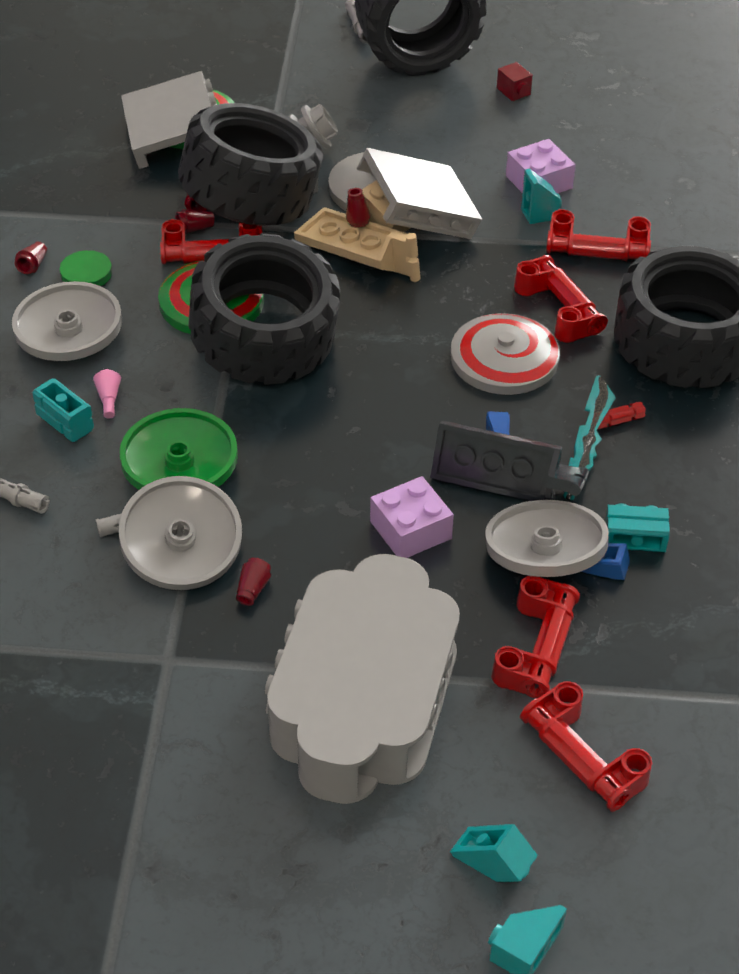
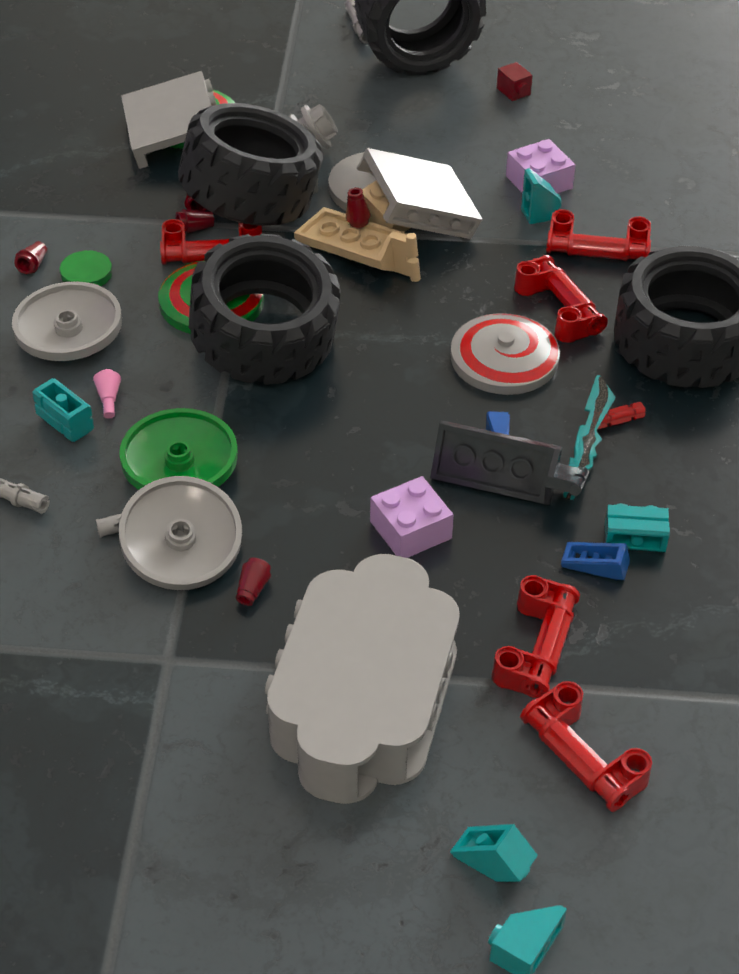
(546, 538): light grey dish -> none

